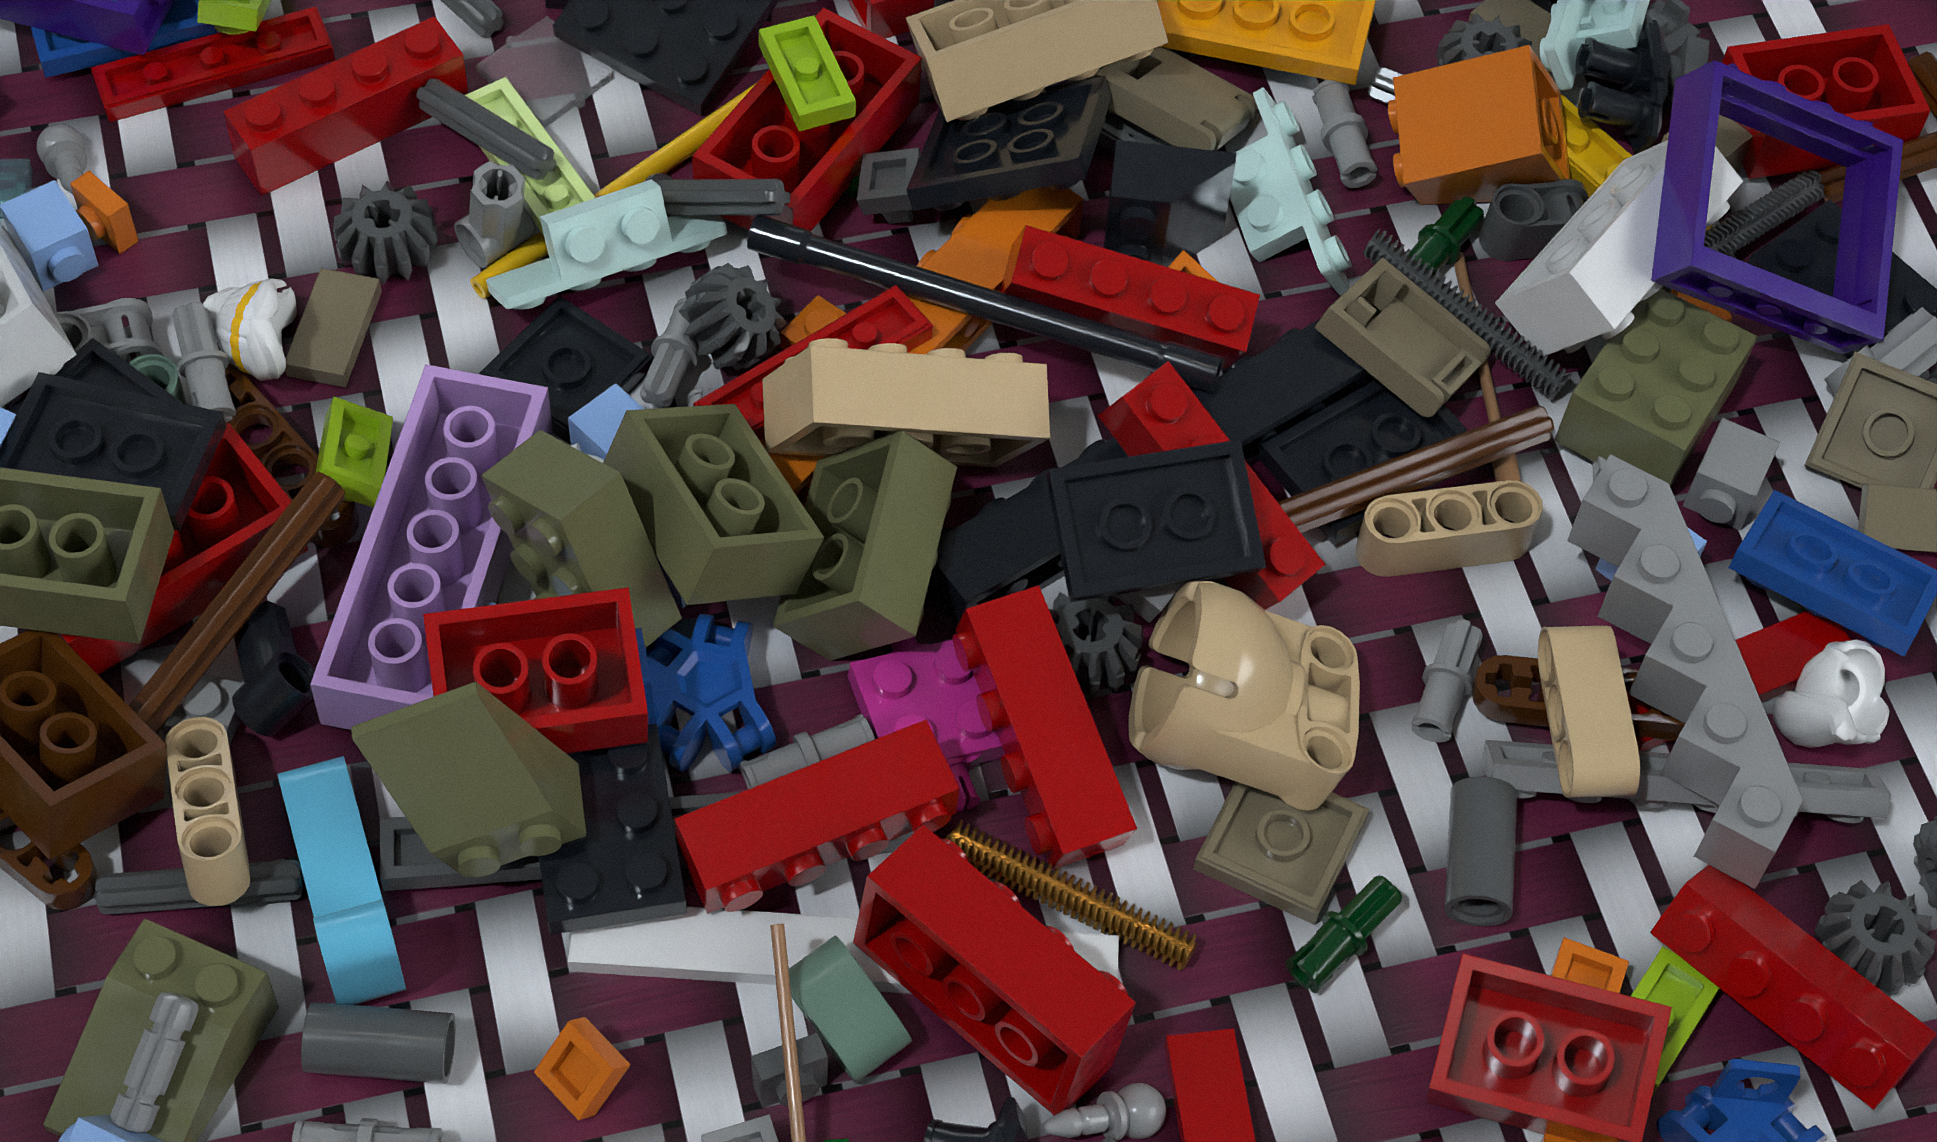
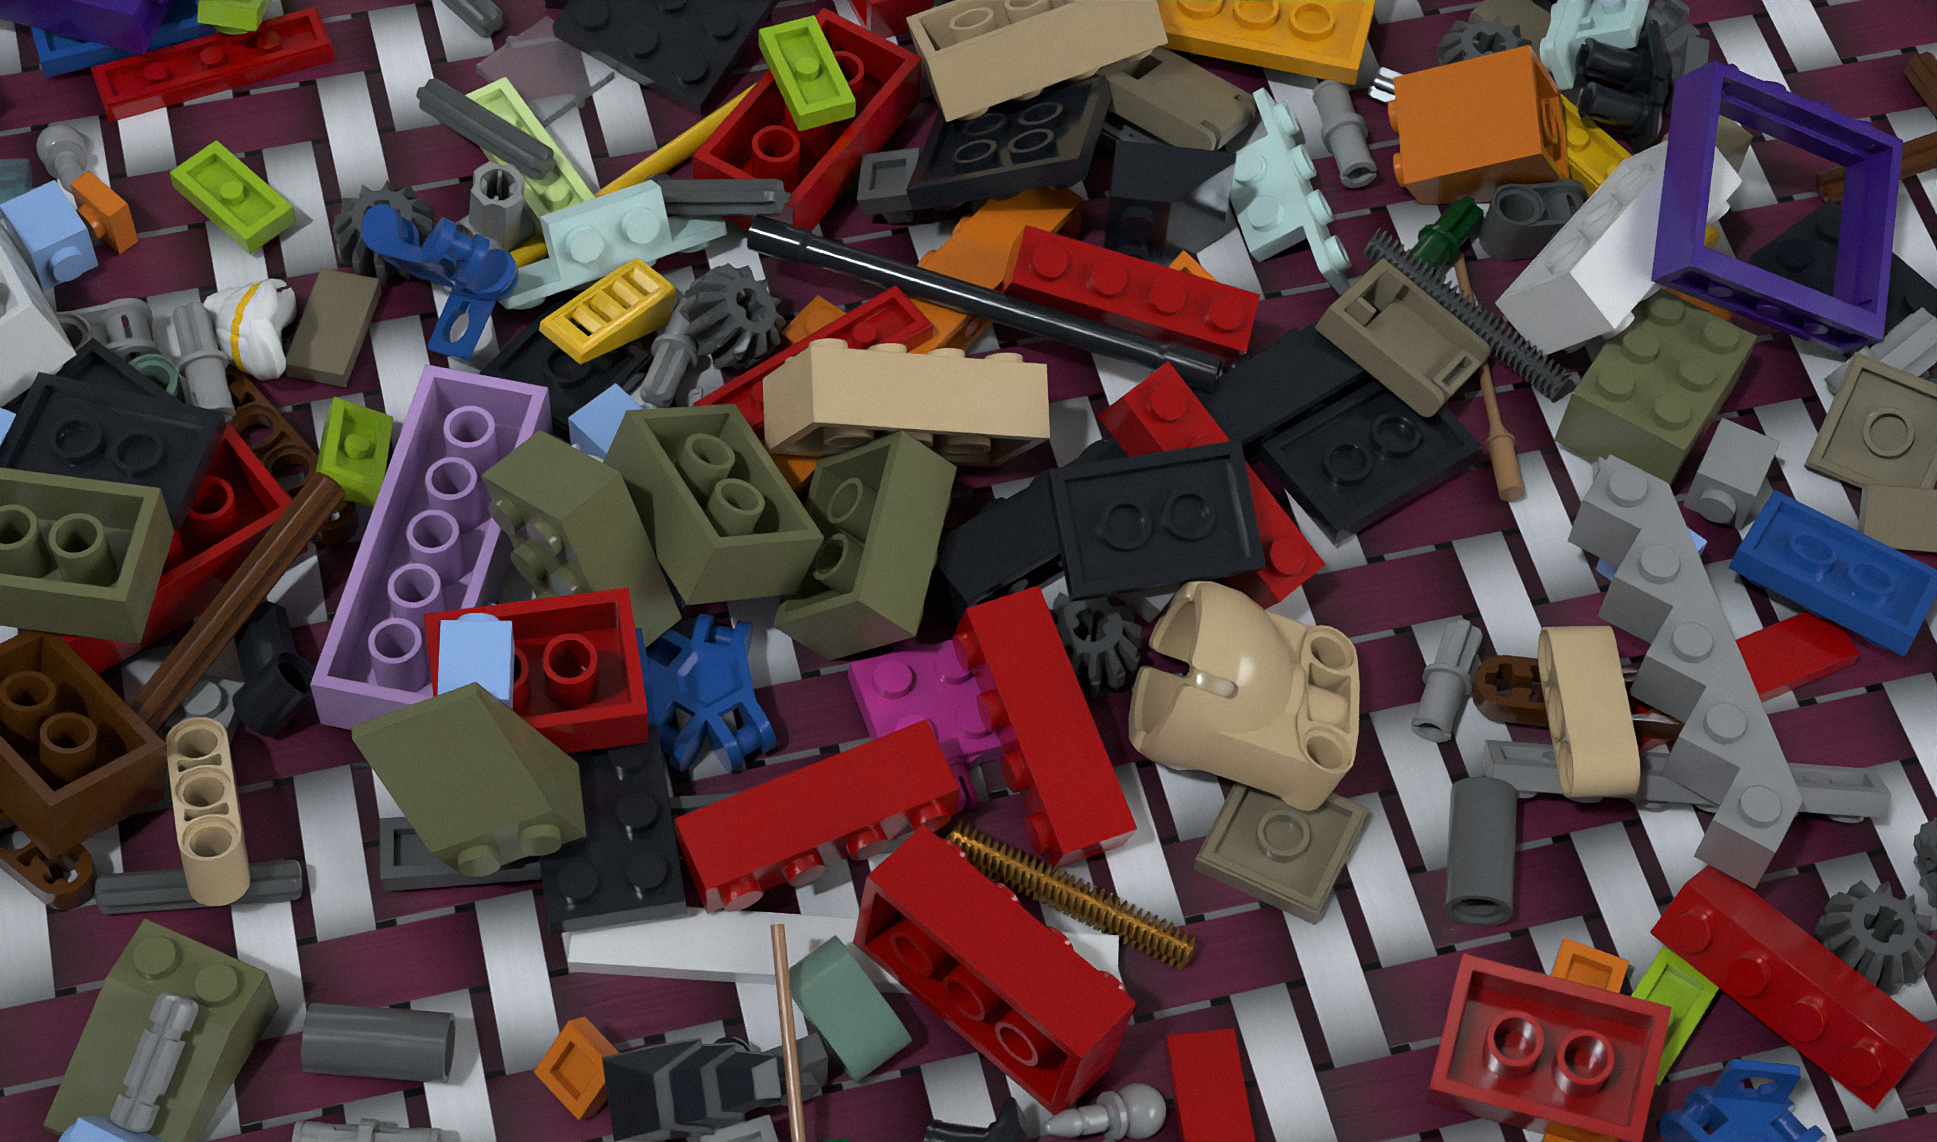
(233, 197): none -> lime plate
(341, 882): medium azure beam -> none
(342, 106): red brick -> none
(449, 260): none -> blue piece
(477, 651): none -> light blue brick
(633, 285): none -> yellow slope
(686, 1087): none -> black connector
(806, 751): light grey pin -> none
(1343, 934): dark green axle -> none
(1419, 468): reddish brown axle -> none
(1471, 510): tan beam -> none
(1764, 214): dark grey axle -> none
(1836, 698): white hair -> none
(1851, 70): red brick -> none

